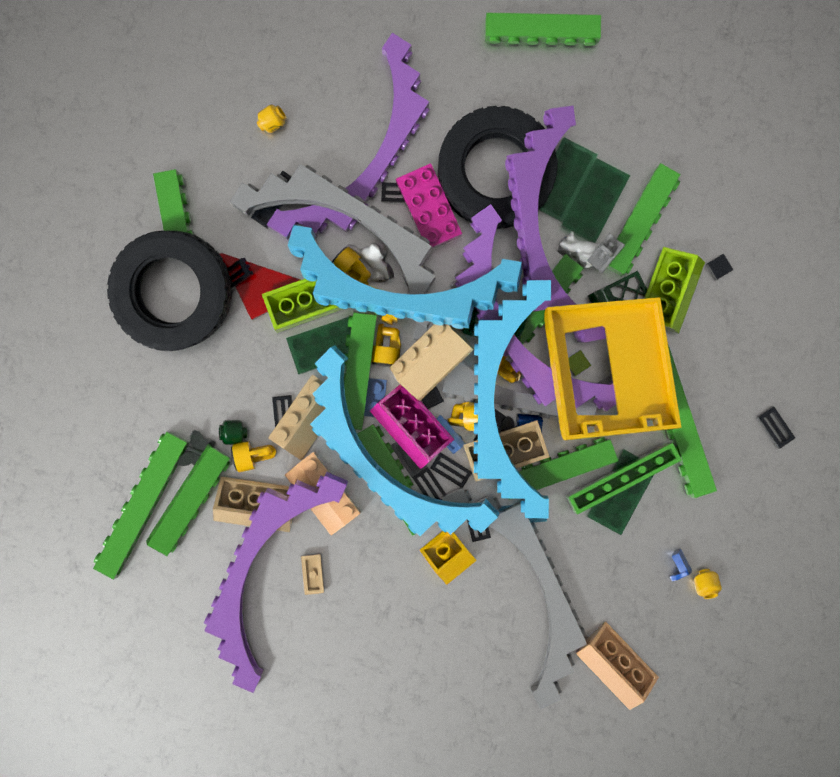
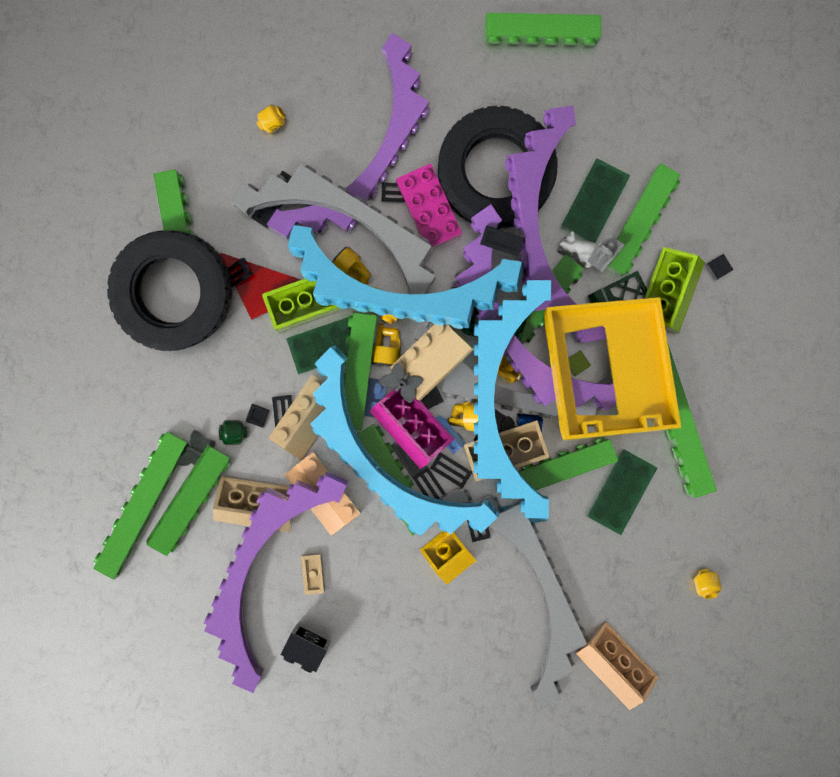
(245, 456): yellow piece -> none
(257, 415): none -> black tile
(305, 648): none -> black brick
(375, 257): white animal -> none
(402, 381): none -> dark grey piece
(502, 240): none -> black tile
(572, 169): clear green plate -> none
(623, 478): bright green brick -> none
(682, 565): tile -> none
(767, 414): black tile -> none

